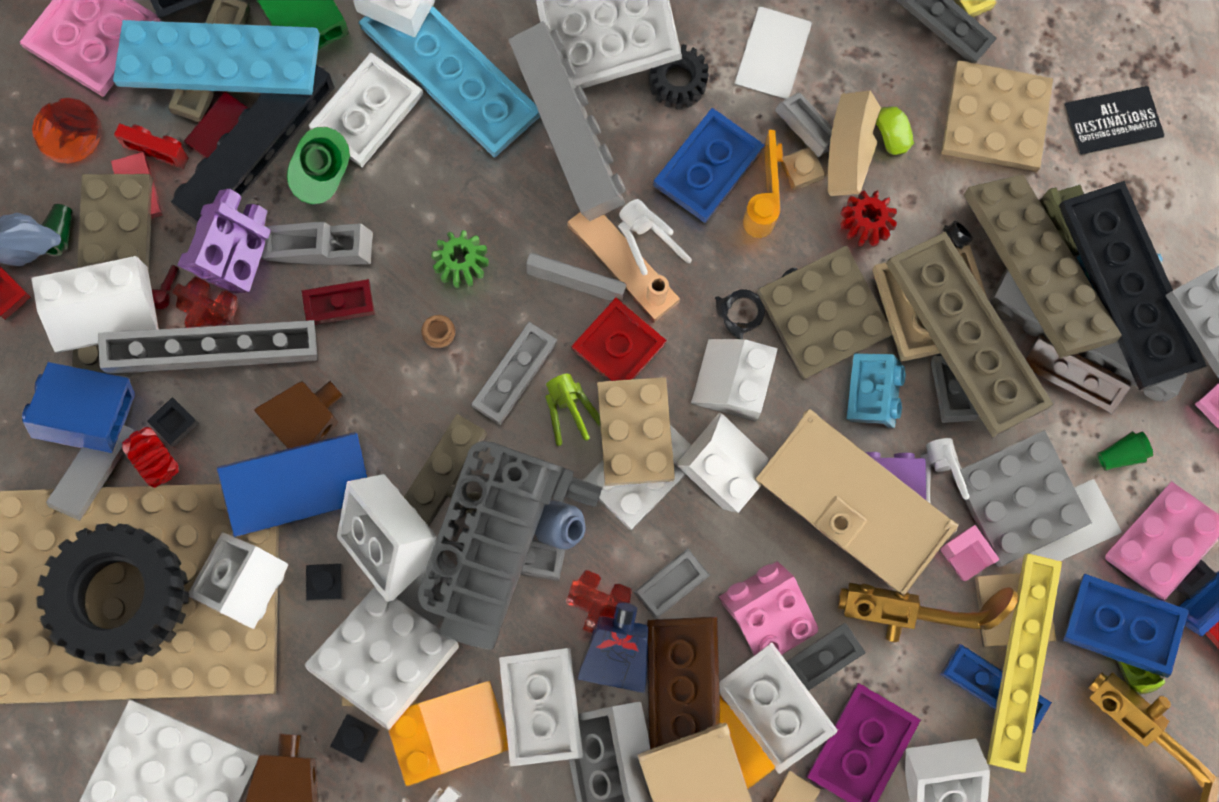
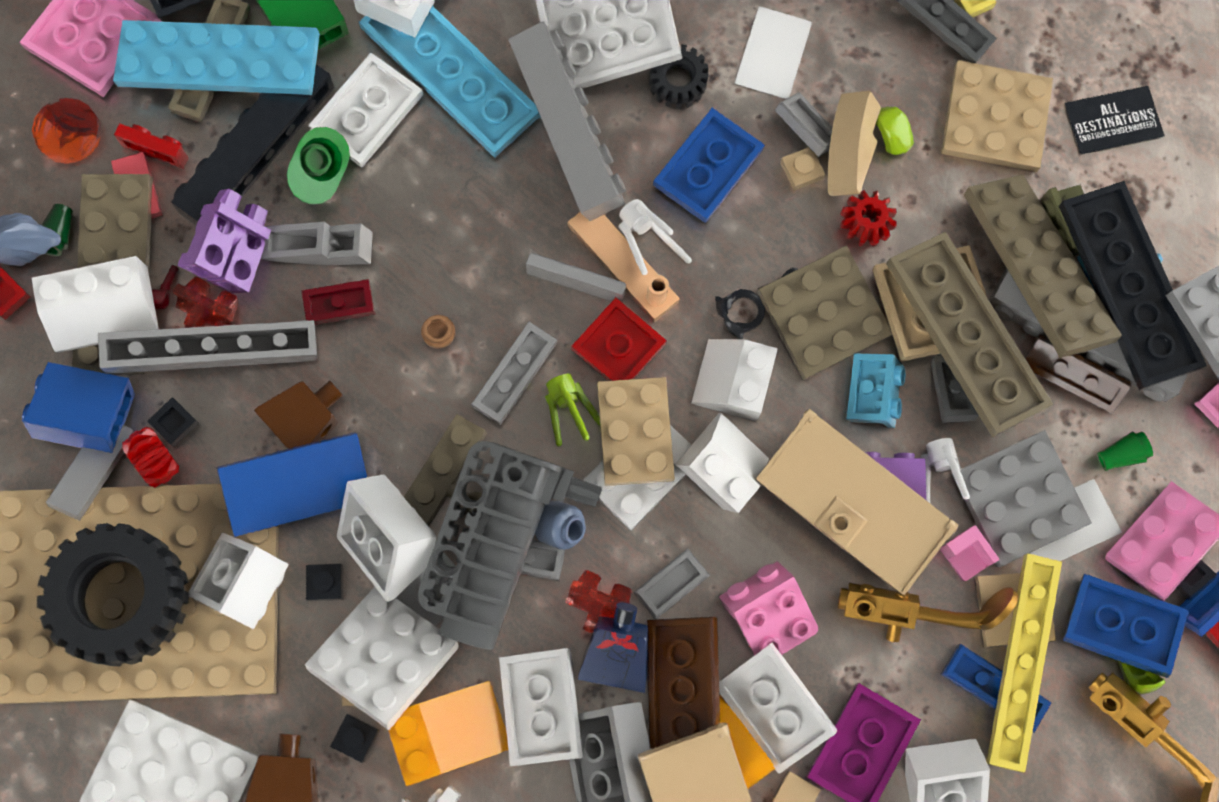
(217, 122): dark red tile -> none
(448, 264): bright green gear -> none
(764, 208): light orange door -> none
(826, 656): dark grey plate -> none
(958, 234): black plate -> none

